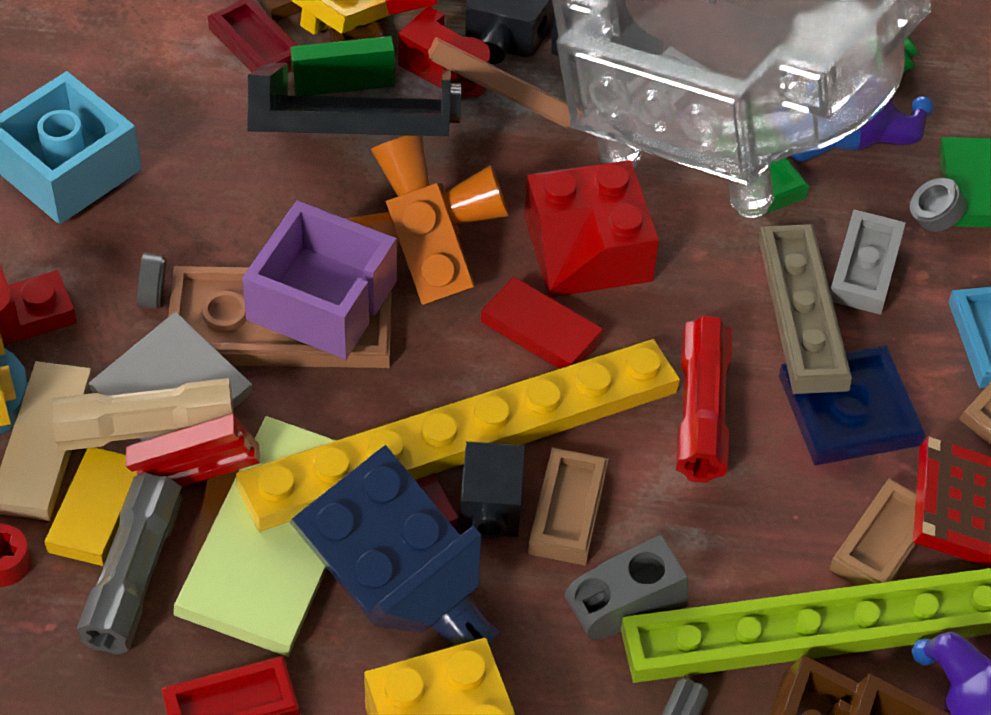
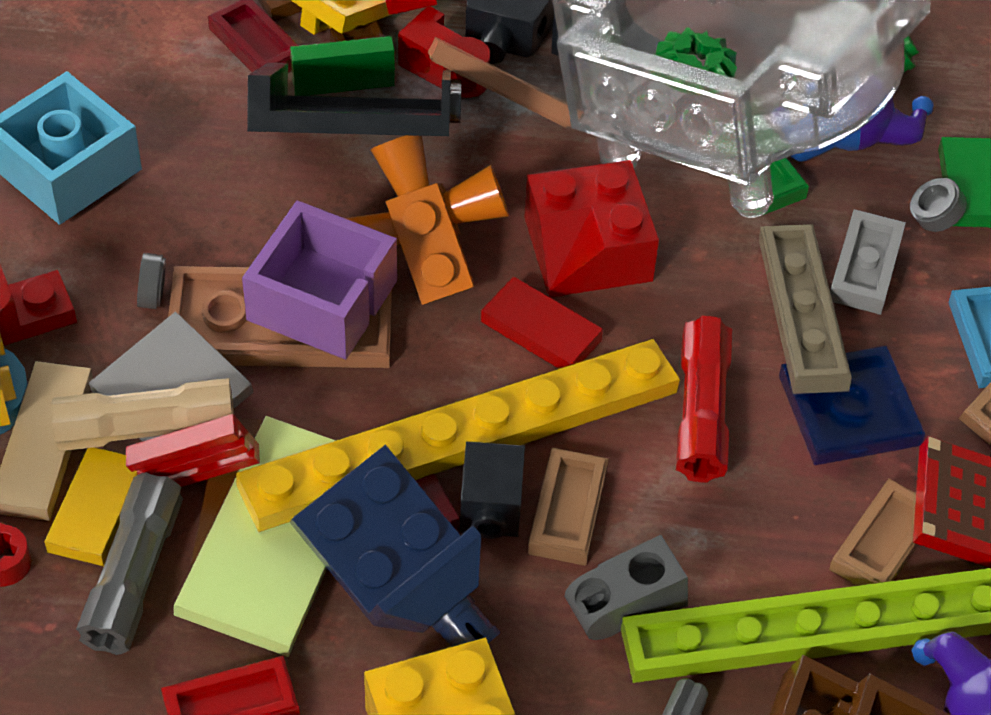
(714, 51): none -> green gear

